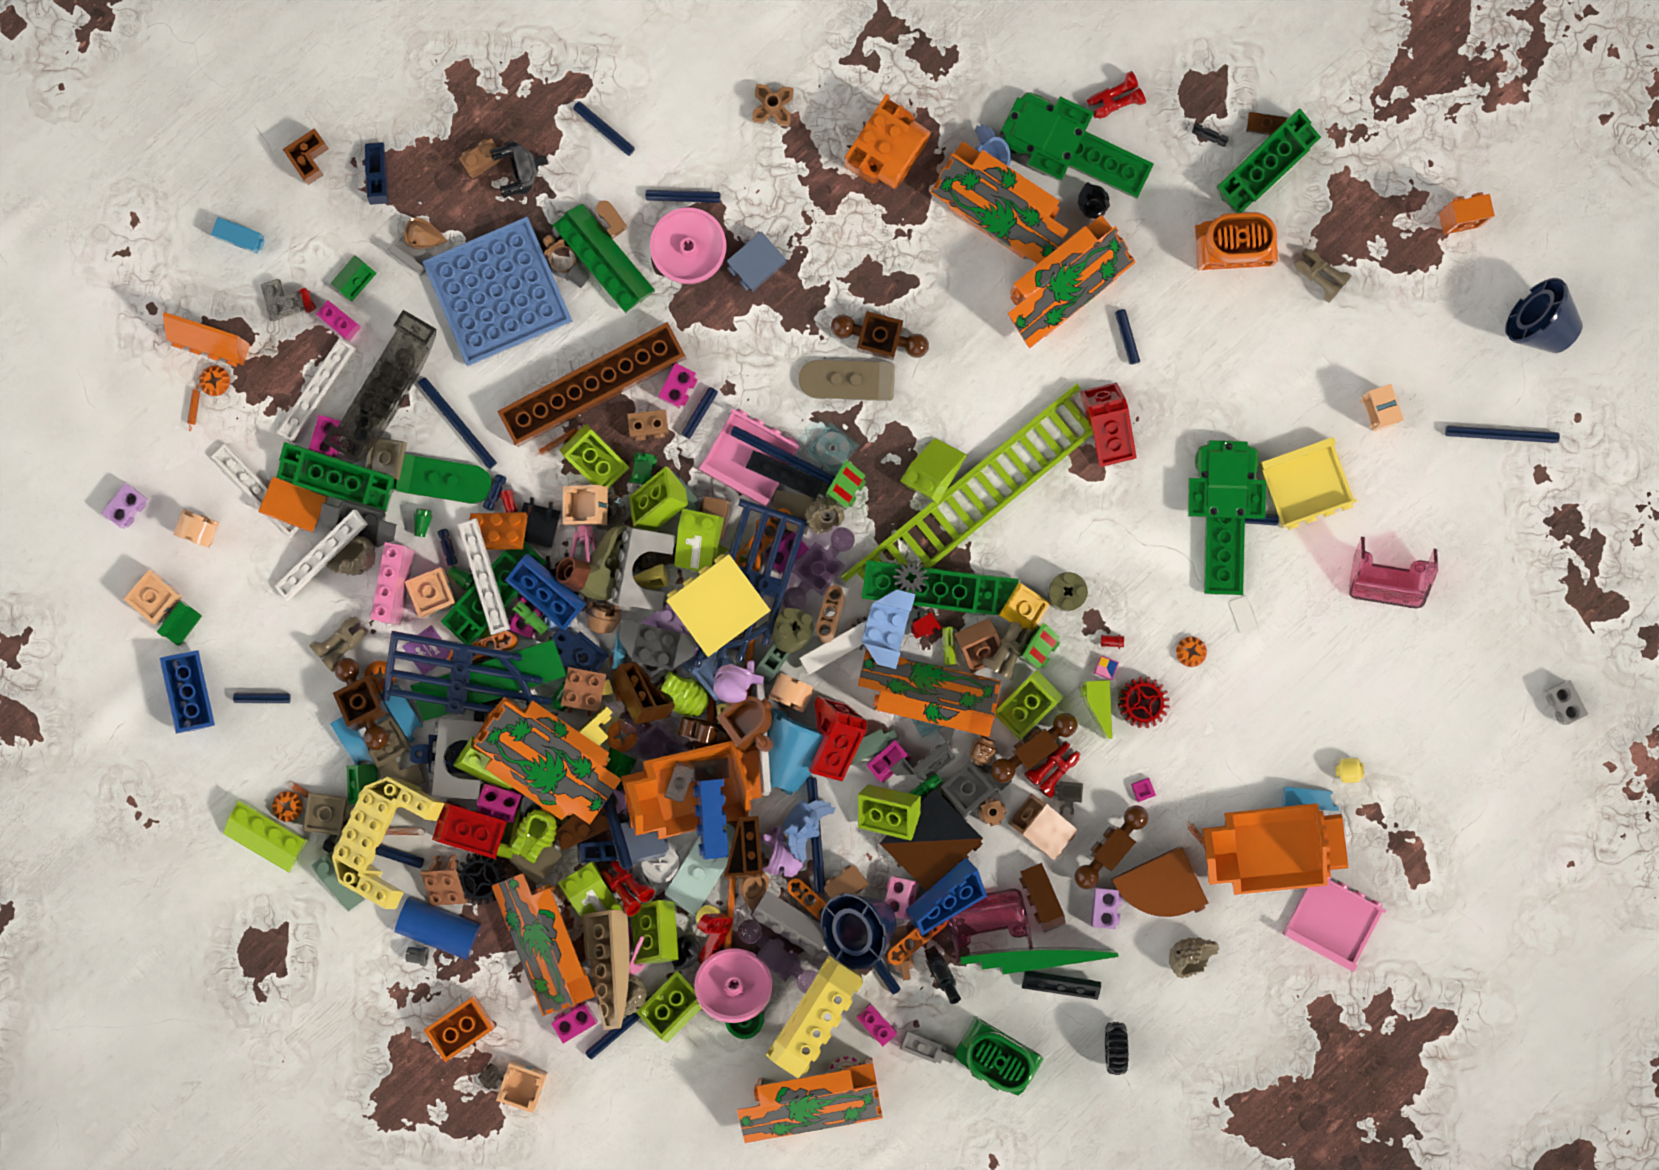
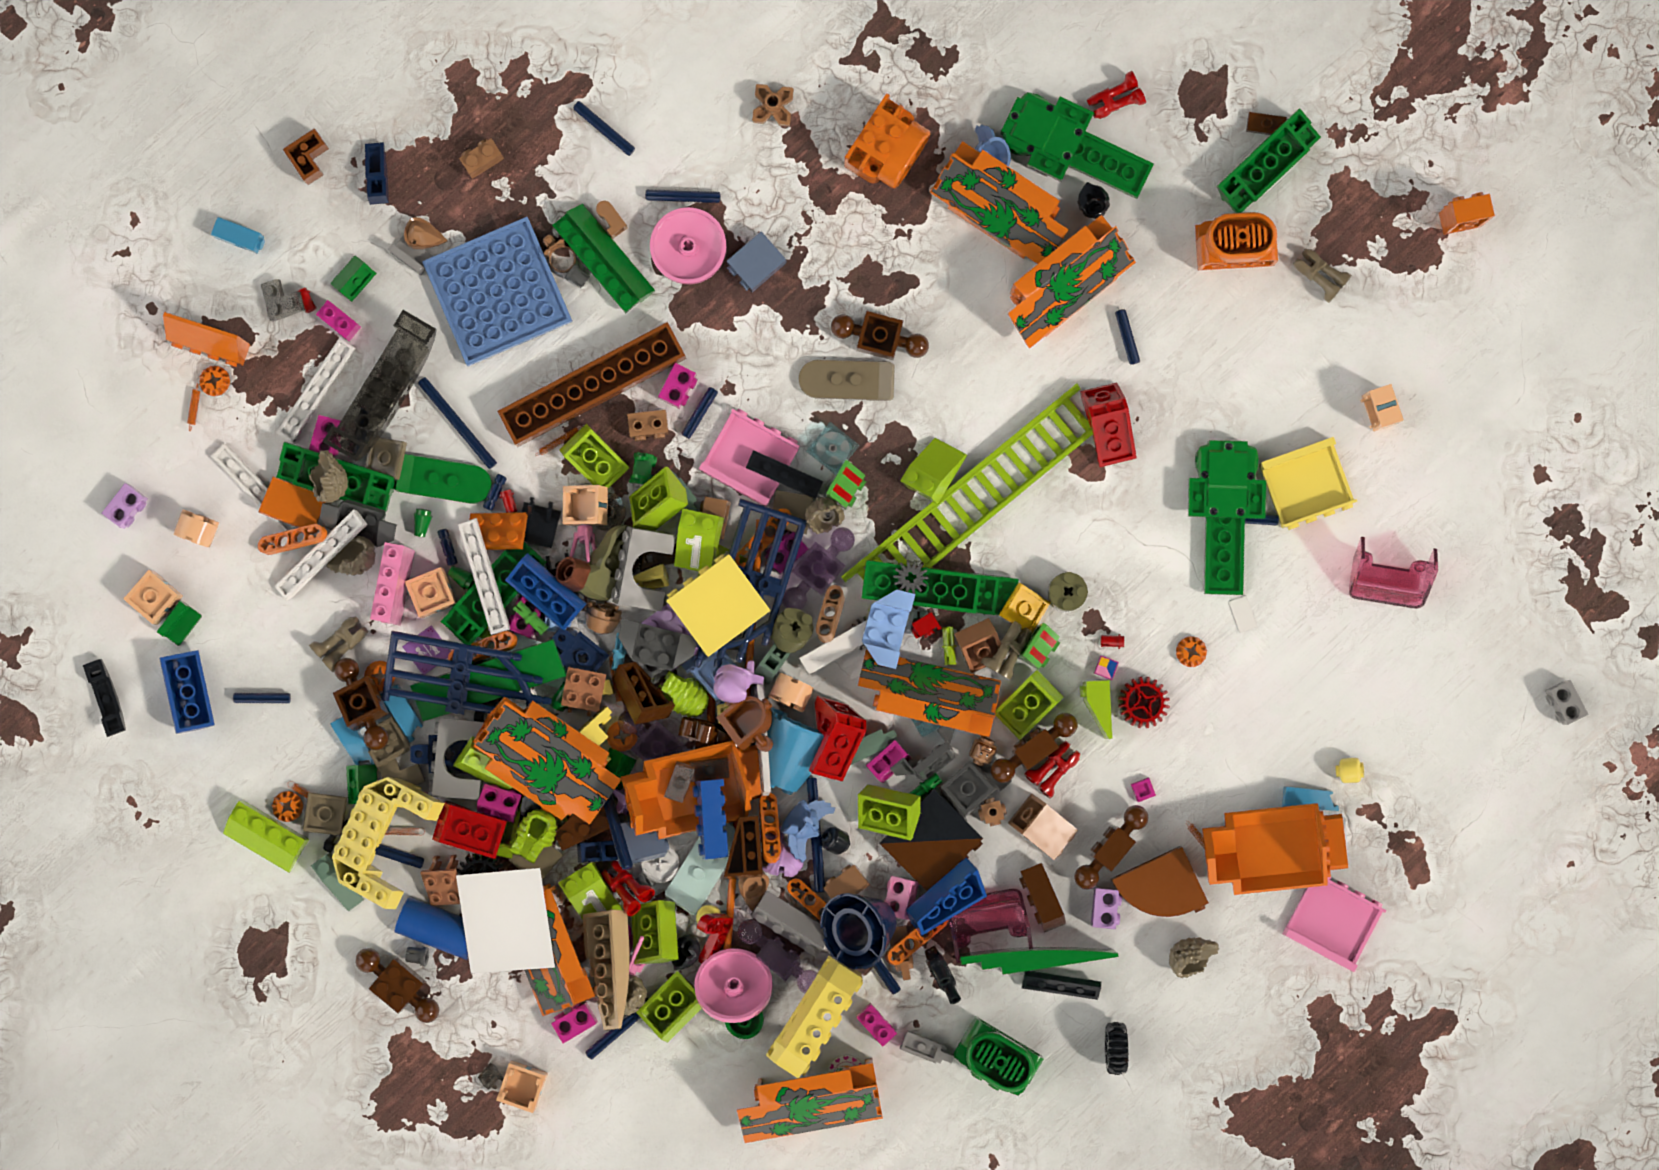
(106, 697): none -> black slope
(292, 542): none -> orange beam
(328, 478): none -> dark tan piece
(397, 985): none -> reddish brown brick
(460, 1028): orange brick -> none
(505, 921): none -> white sticker
(523, 165): black connector -> none
(769, 828): none -> orange beam
(782, 455): dark blue axle -> none
(835, 840): none -> black head
(1070, 793): clear smoke brick -> none
(1210, 135): black axle -> none
(1502, 434): dark blue axle -> none
(1545, 318): dark blue cone -> none

